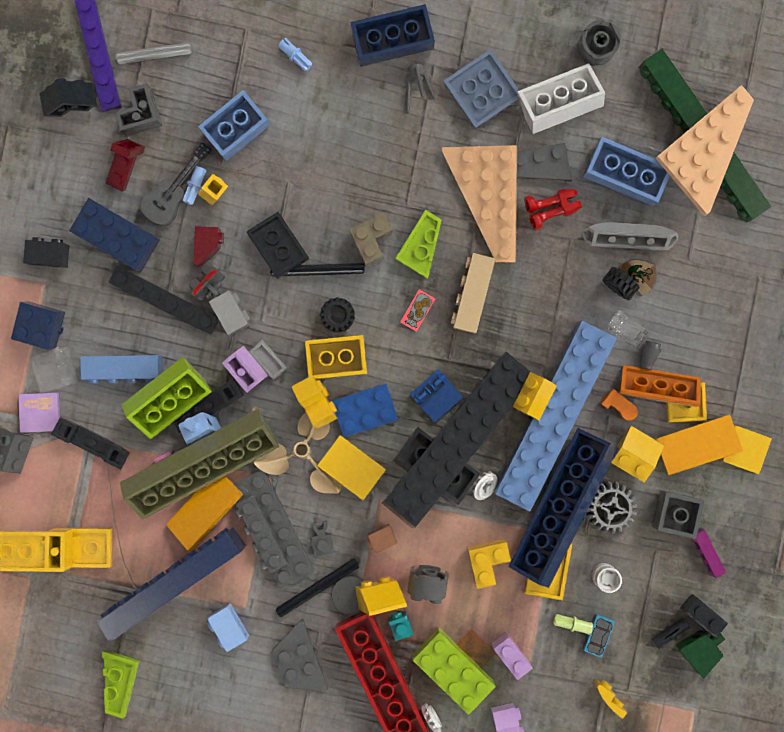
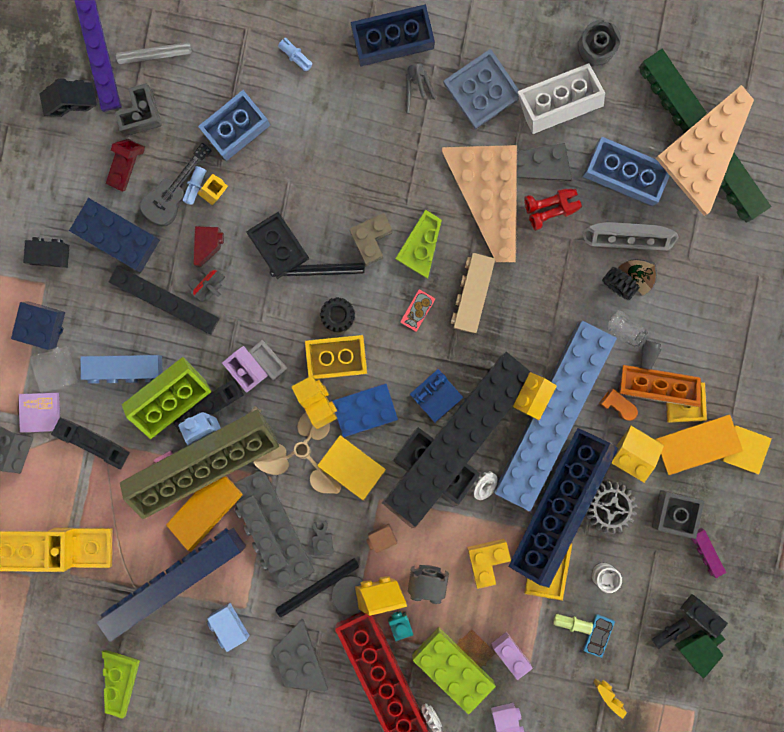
(230, 313): light grey brick -> none

